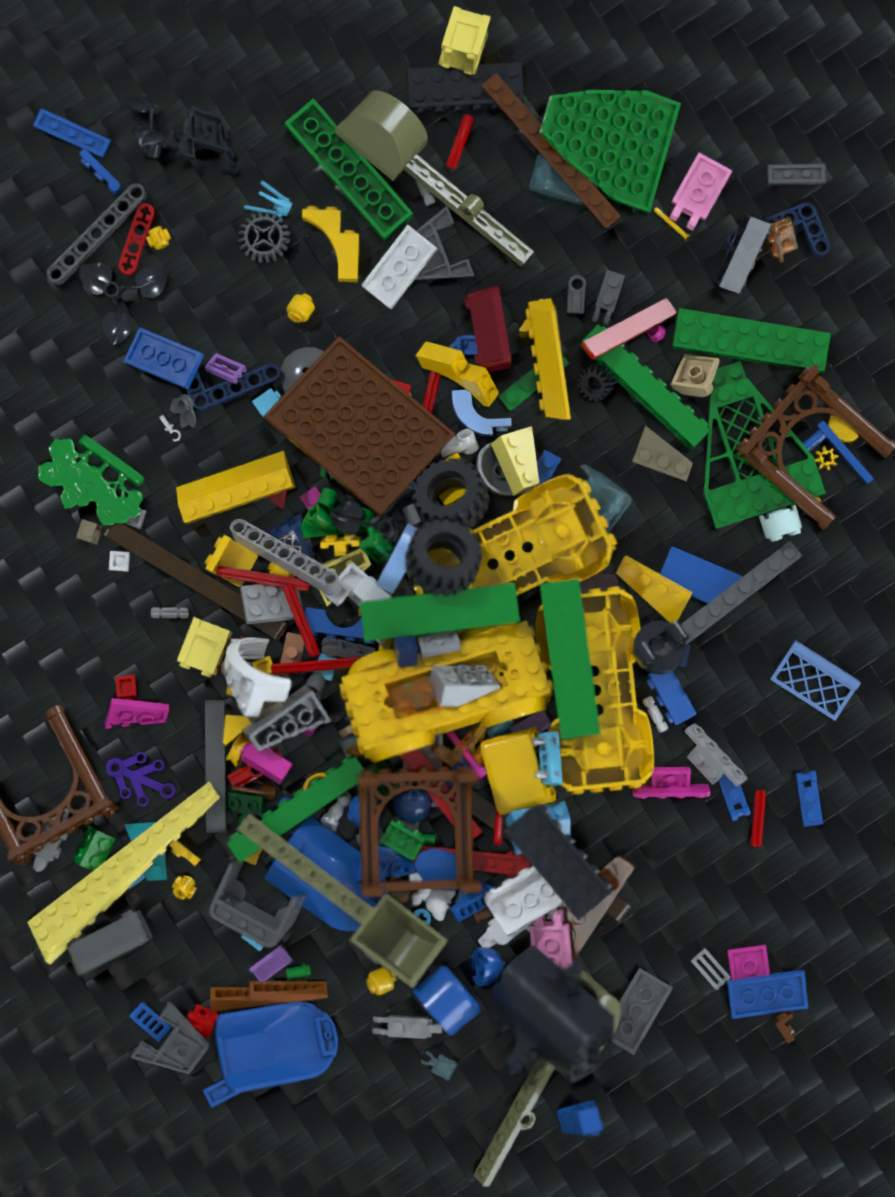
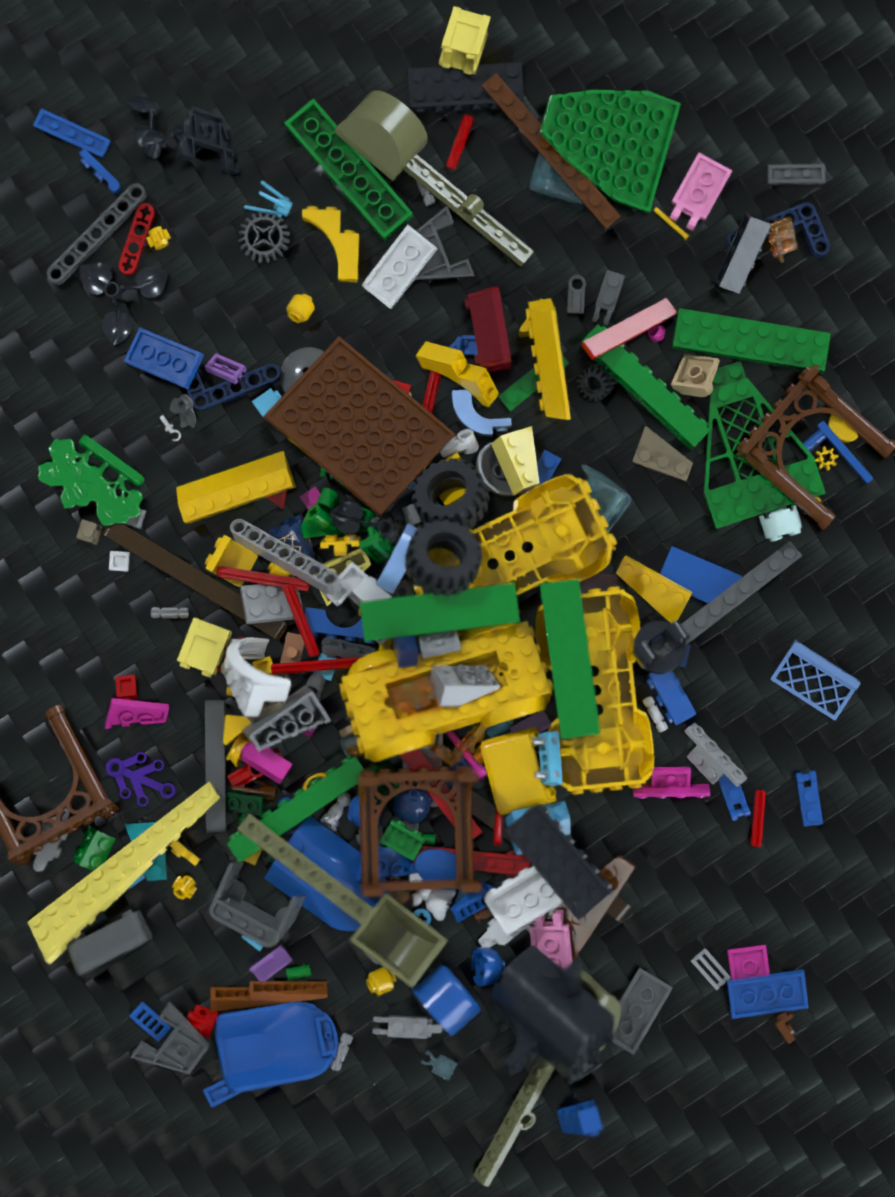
(341, 1051): none -> light grey axle

